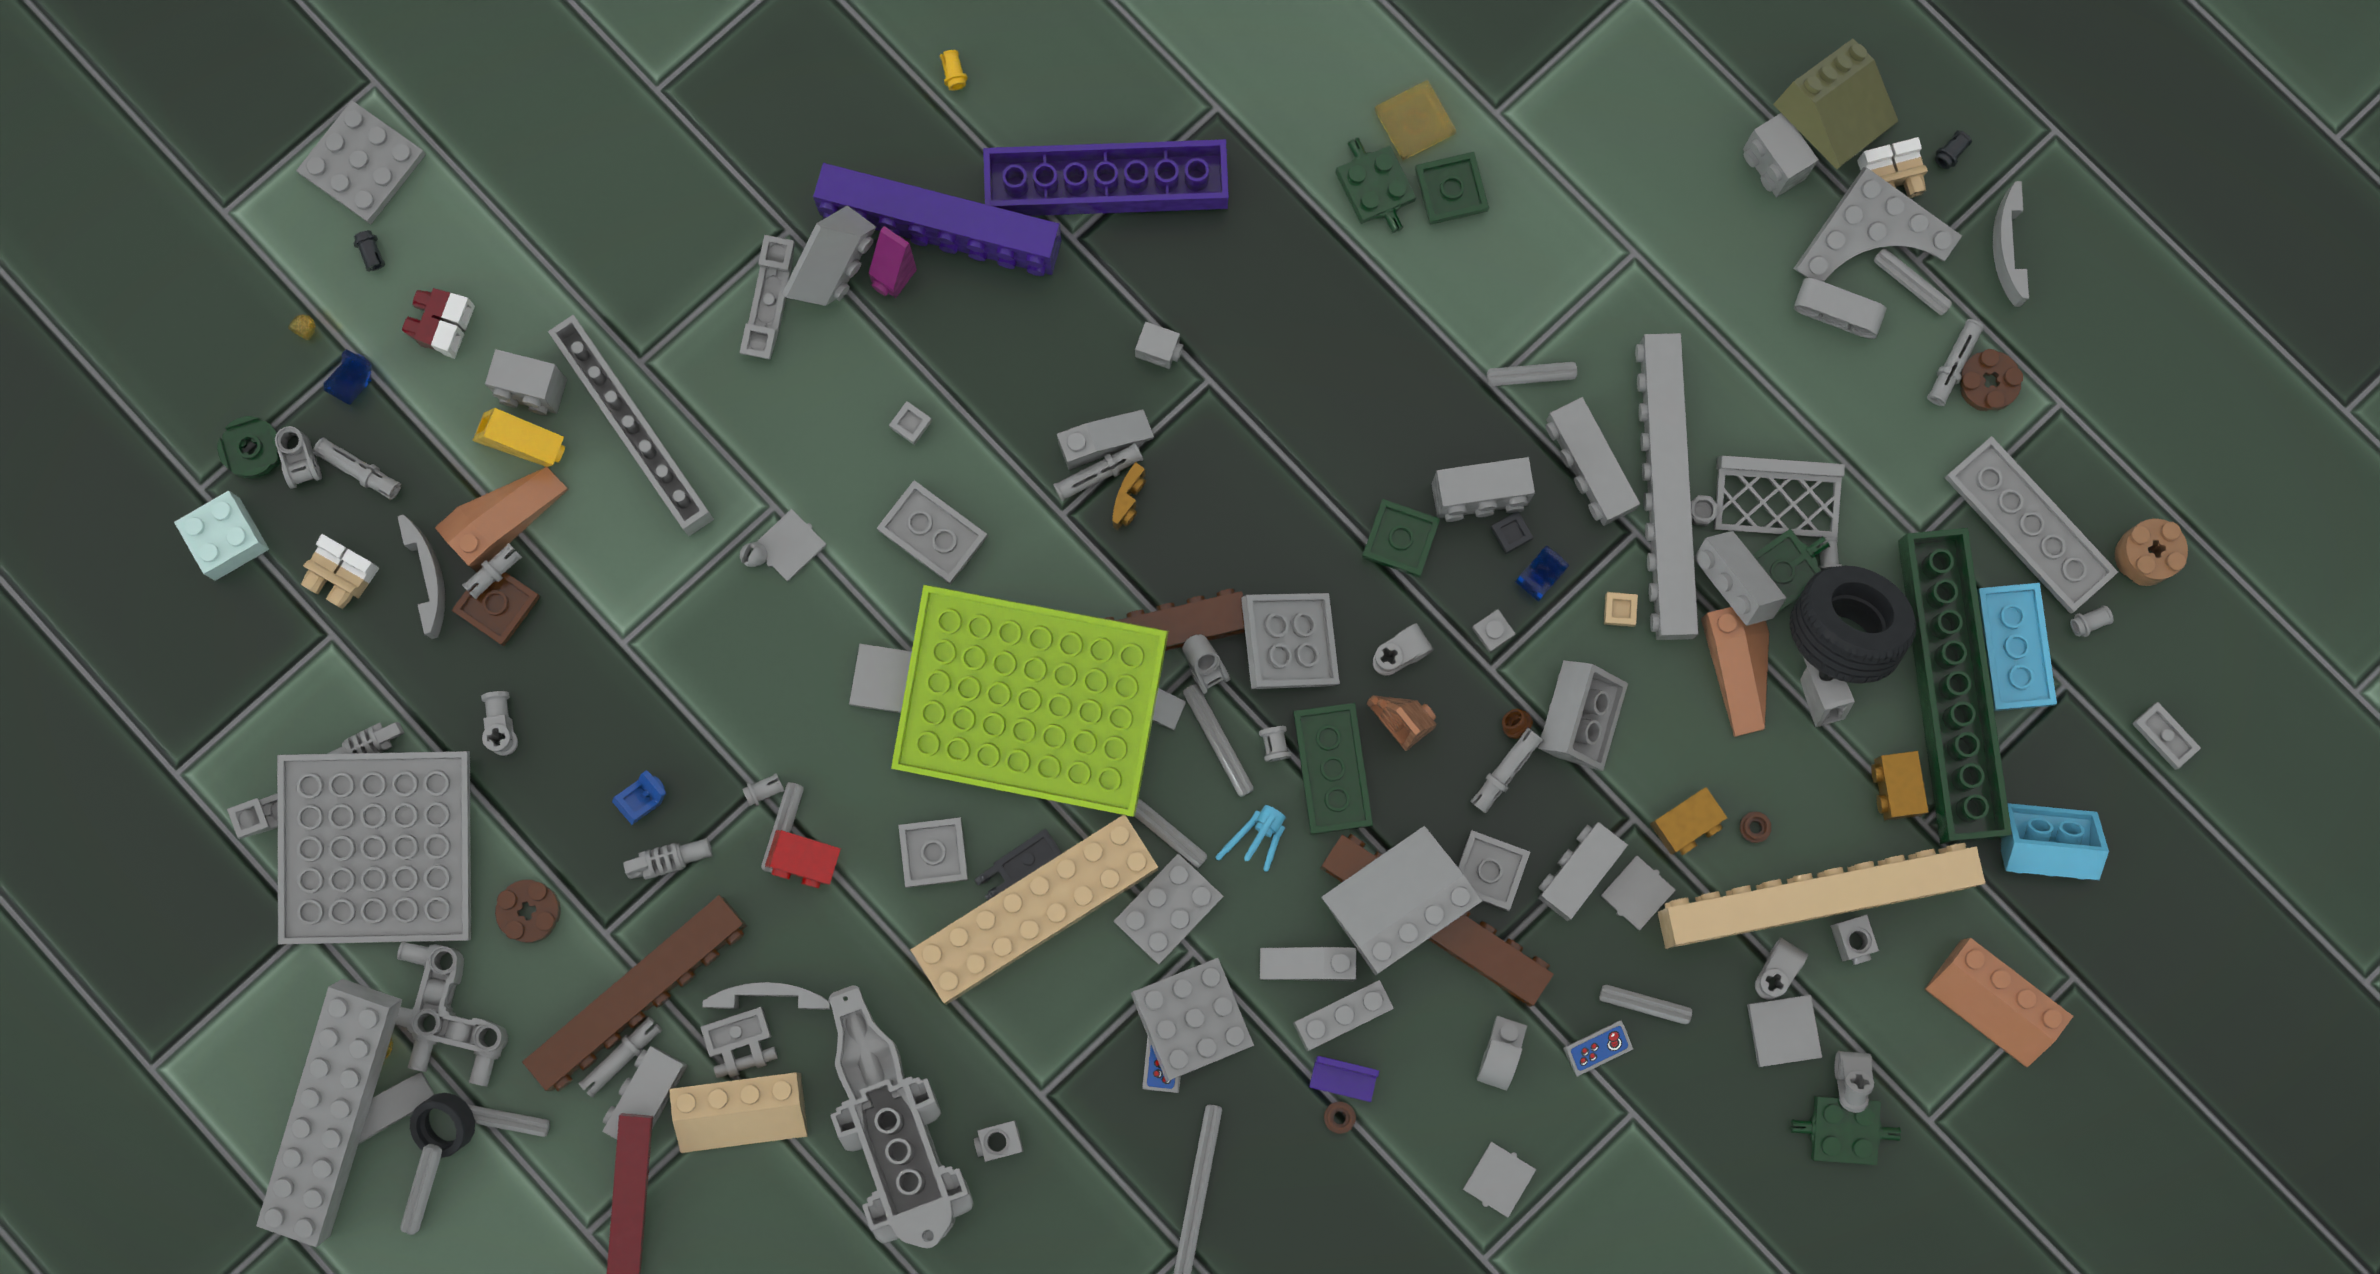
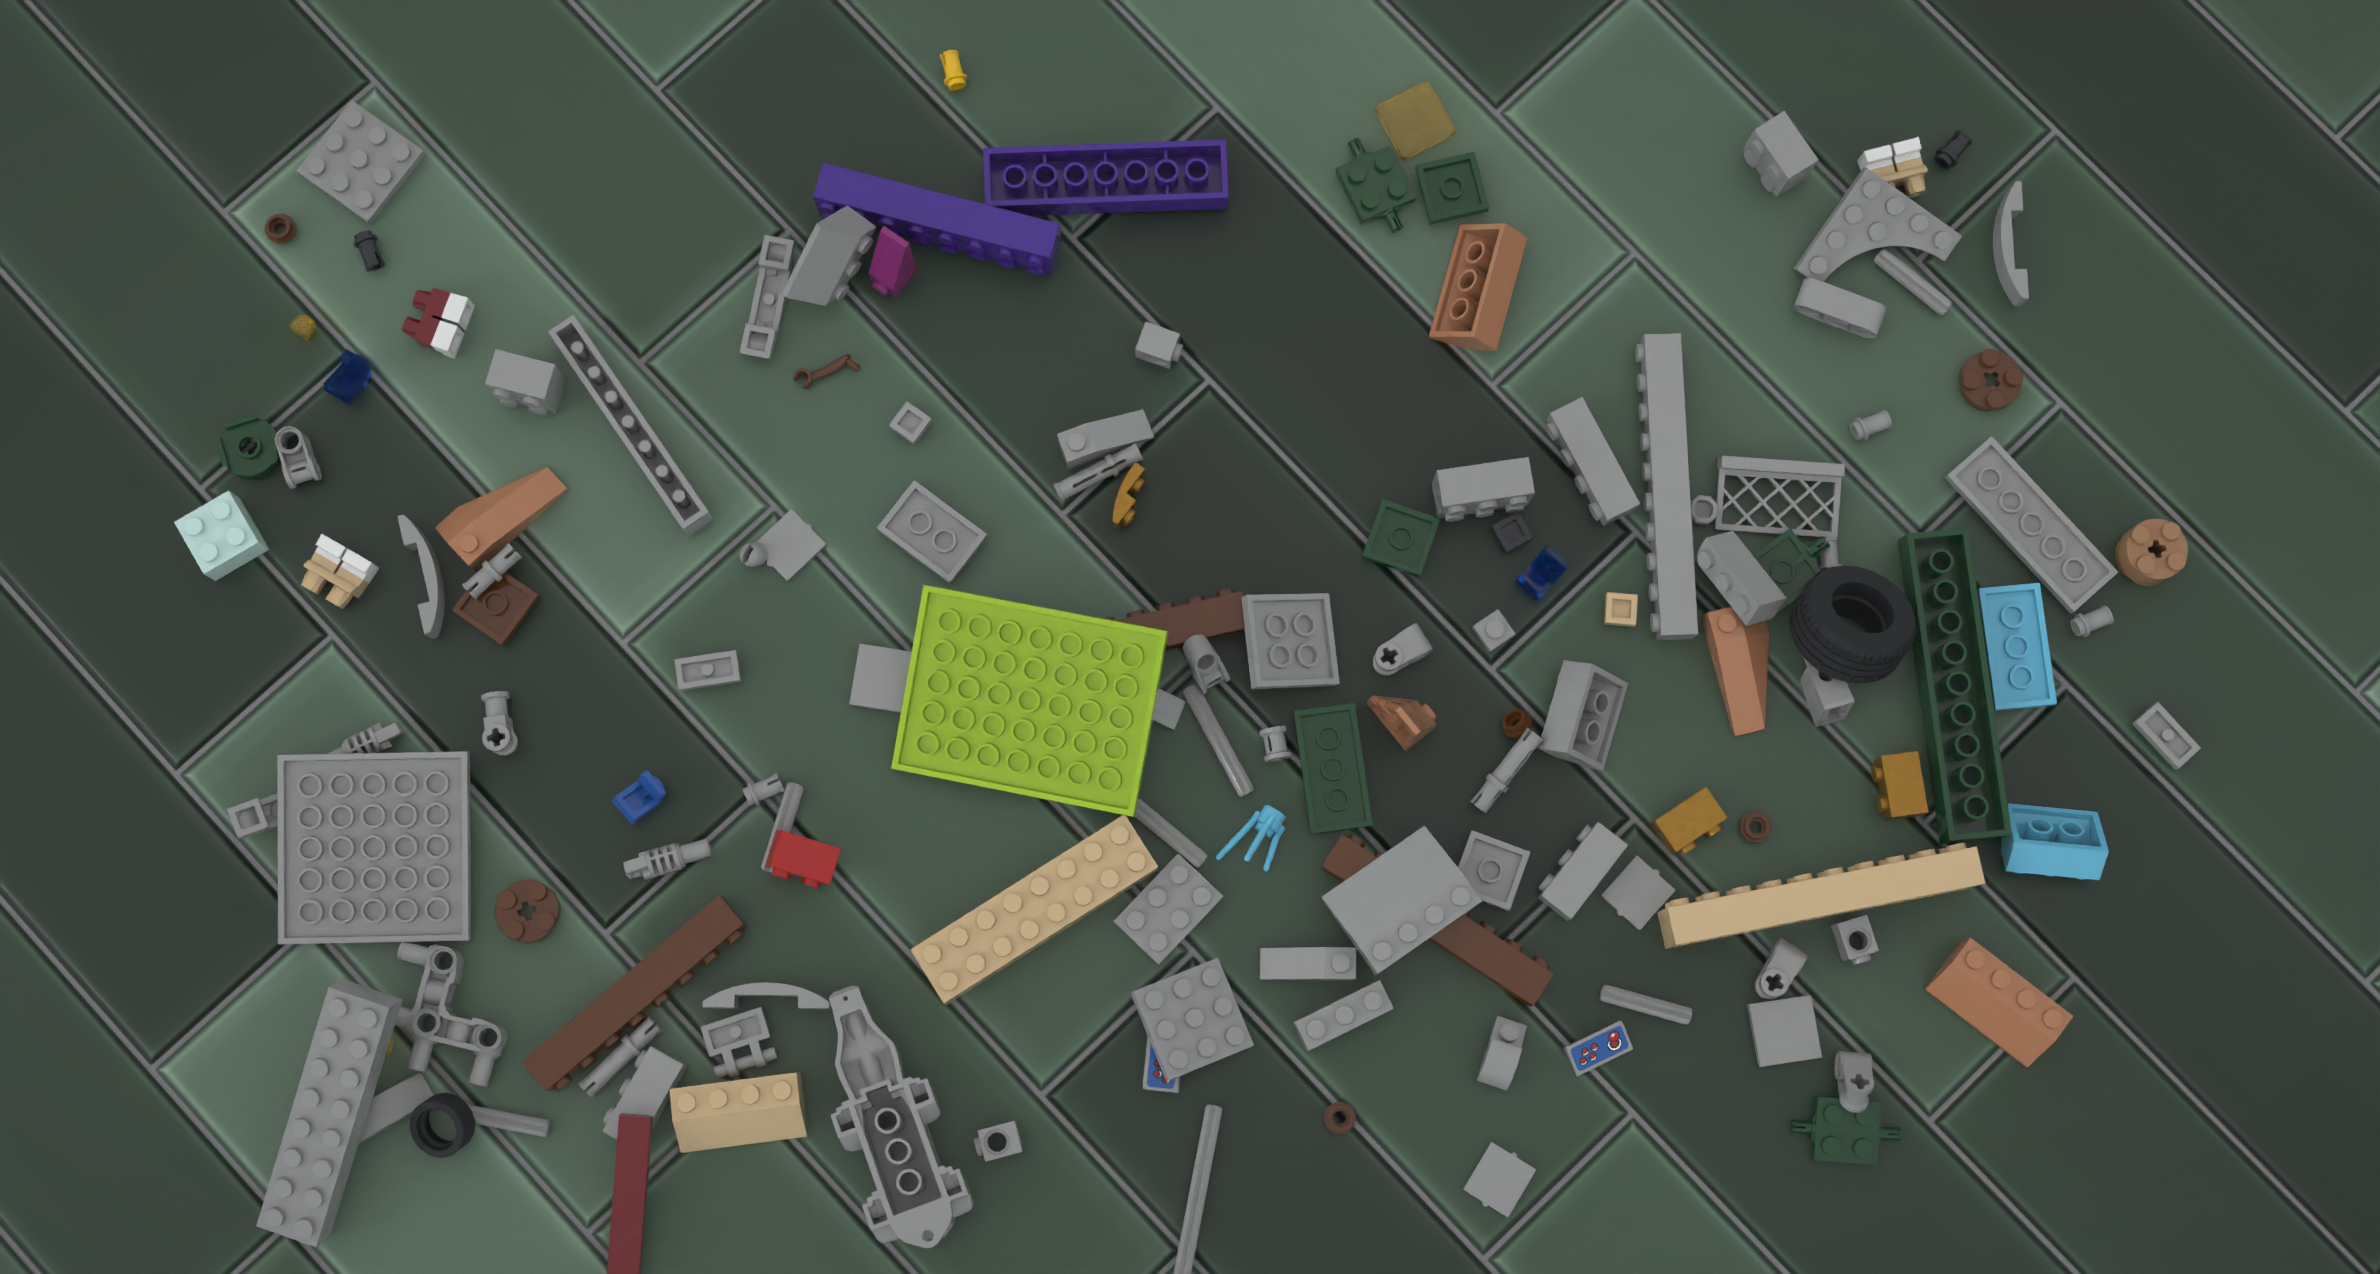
(274, 223): none -> reddish brown plate
(367, 474): light grey pin -> none
(421, 1189): light grey axle -> none
(519, 438): yellow slope -> none
(707, 670): none -> light grey plate
(825, 371): none -> reddish brown piece
(933, 852): light grey plate -> none
(1021, 862): black hinge -> none
(1343, 1078): dark purple panel -> none
(1478, 286): none -> nougat slope
(1531, 373): light grey axle -> none
(1840, 104): olive slope -> none
(1870, 425): none -> light grey pin
(1942, 390): light grey pin -> none

